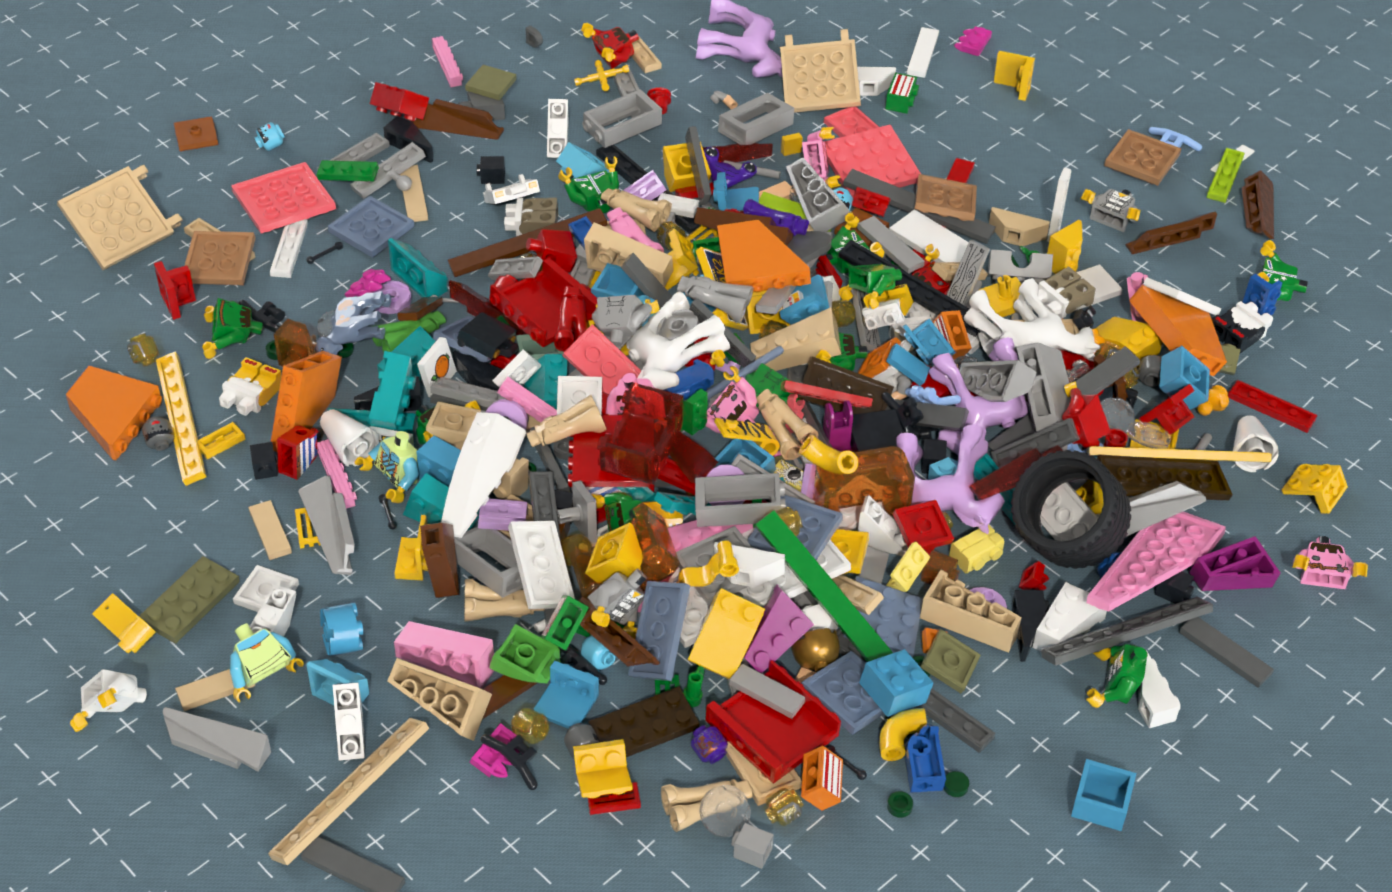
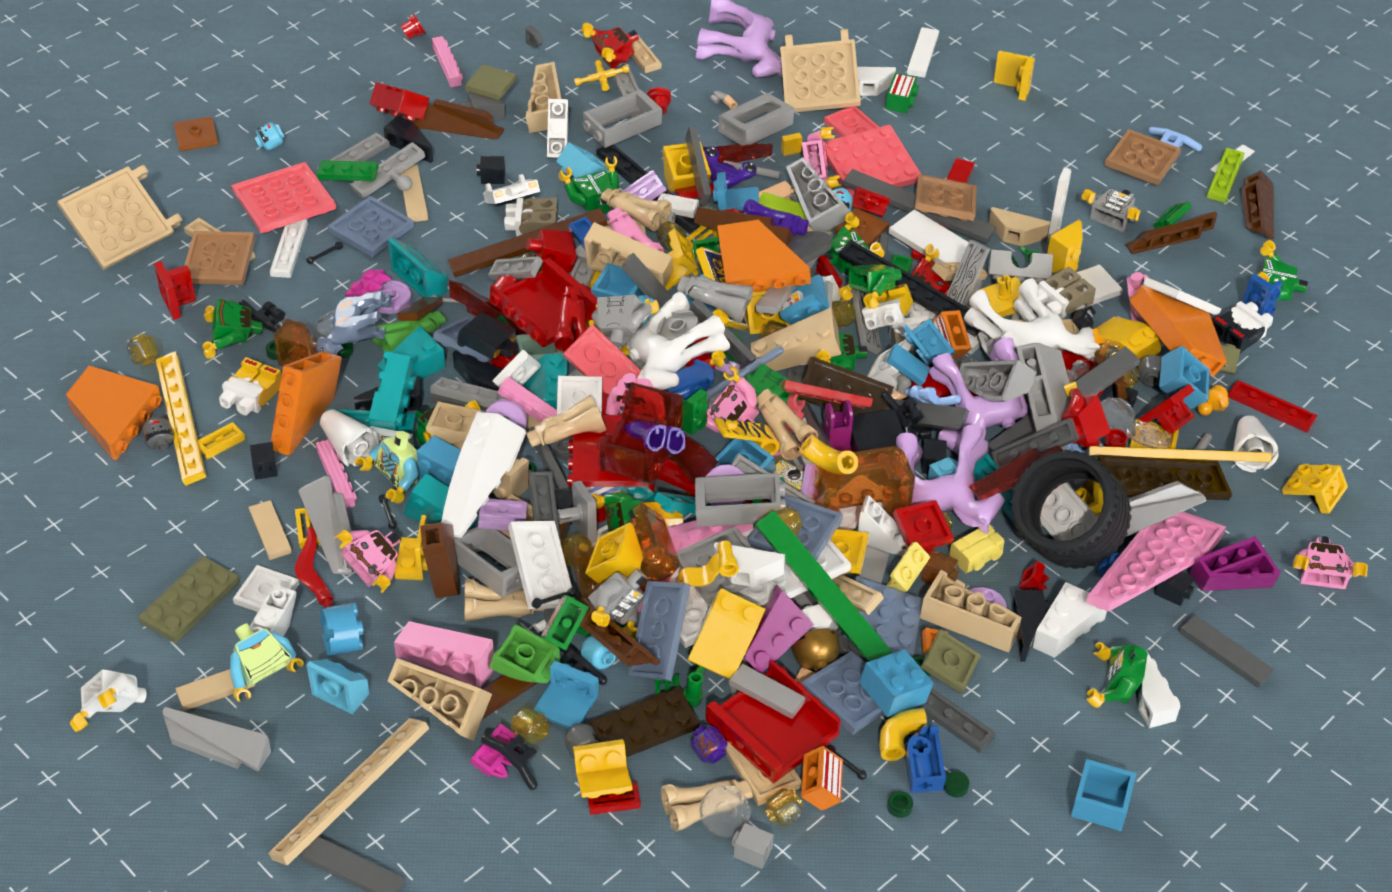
(124, 624): yellow door -> none
(297, 450): red torso -> none
(306, 573): none -> red piece
(349, 721): white slope -> none
(370, 555): none -> torso
(412, 27): none -> red piece
(436, 364): white tile -> none
(536, 603): none -> black hinge
(544, 88): none -> tan wedge
(657, 436): none -> dark purple piece
(876, 359): orange tile -> none
(891, 244): light grey tile -> none
(973, 40): dark pink plate -> none
(1126, 631): dark grey tile -> none
(1173, 214): none -> green tile

